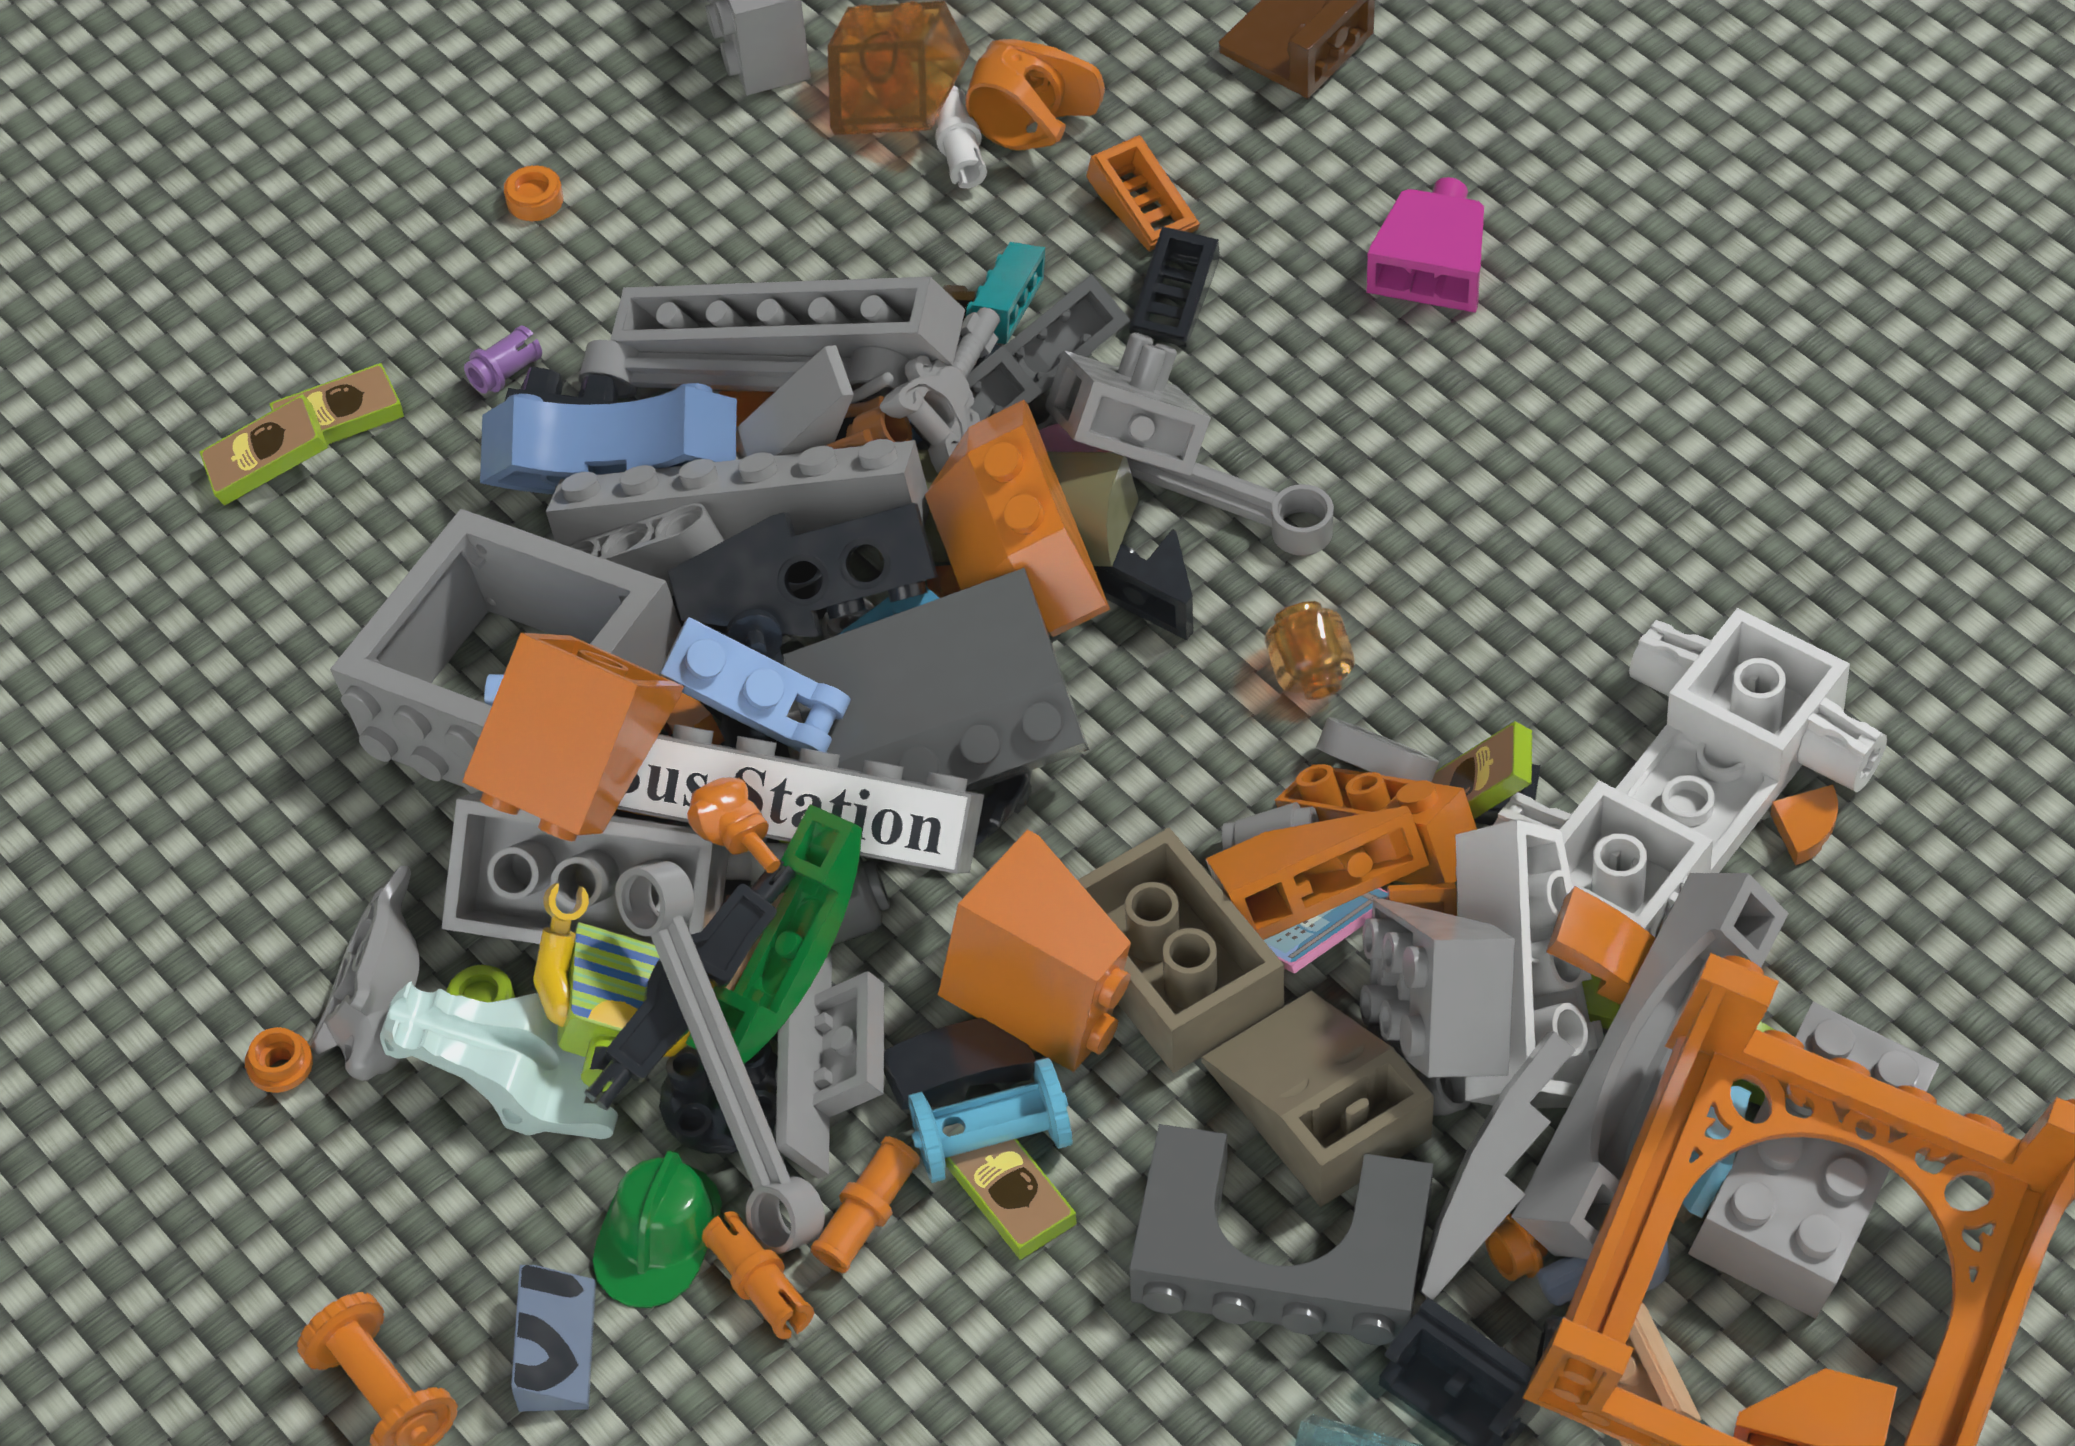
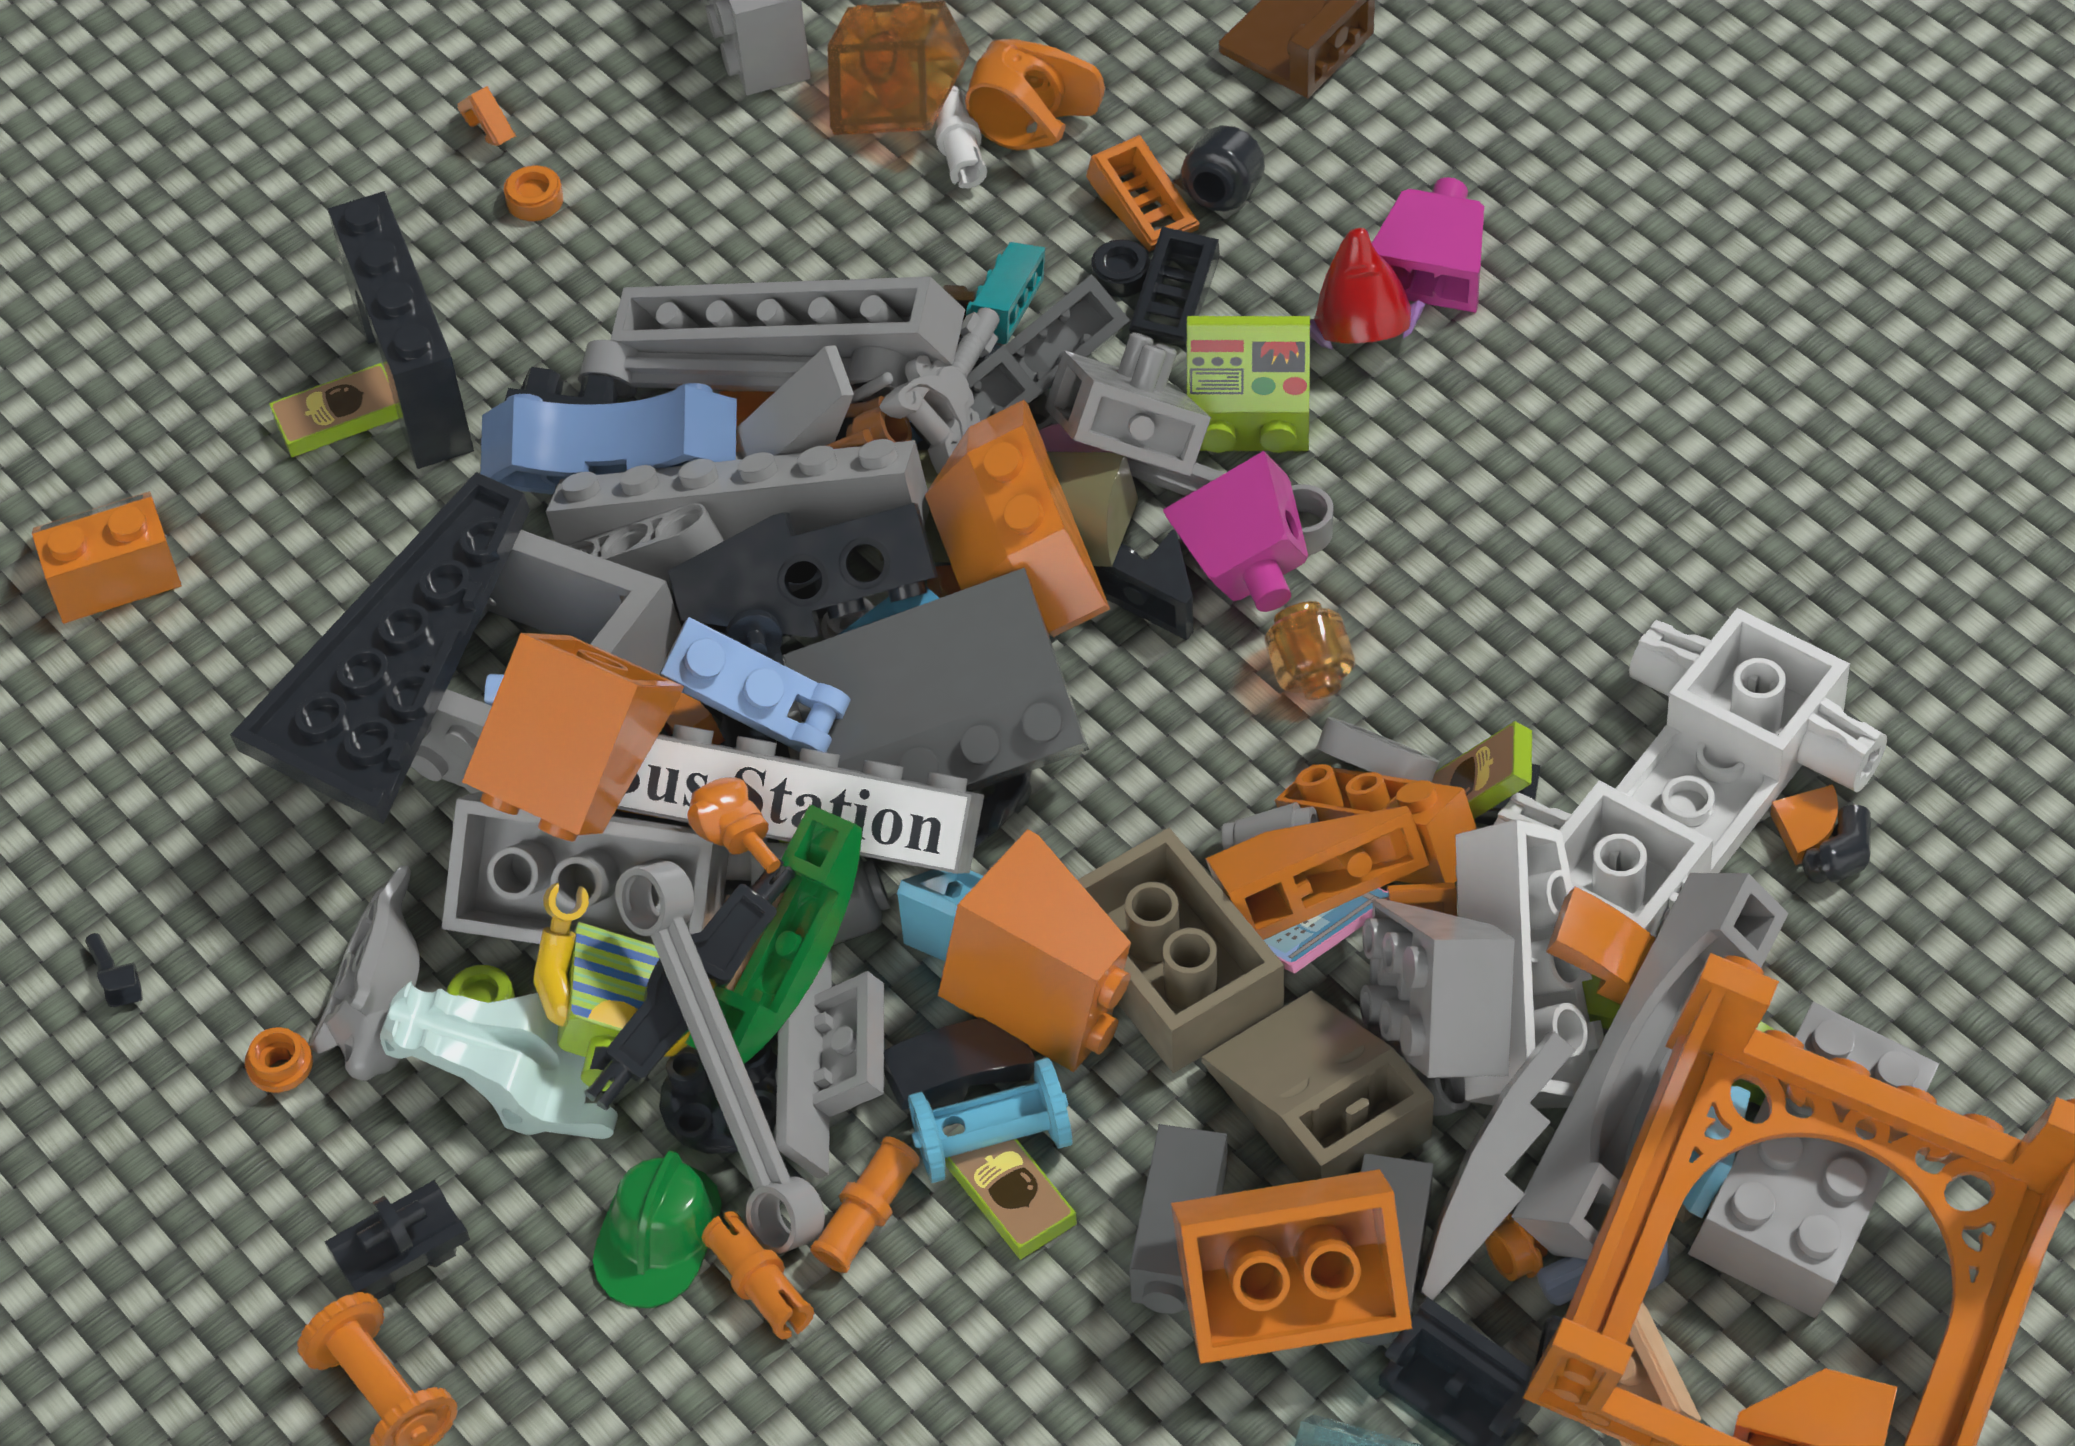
(105, 557): none -> orange slope
(120, 982): none -> black hand
(263, 449): tile -> none
(374, 680): none -> black wing
(397, 1240): none -> black hips
(403, 325): none -> black arch
(484, 110): none -> orange tile
(492, 366): medium lavender pin -> none
(553, 1340): sand blue slope -> none
(930, 906): none -> medium azure slope
(1120, 267): none -> black tile
(1223, 168): none -> black head
(1244, 531): none -> dark pink torso
(1251, 381): none -> lime slope
(1292, 1265): none -> orange slope
(1362, 297): none -> red hat
(1844, 853): none -> black arm

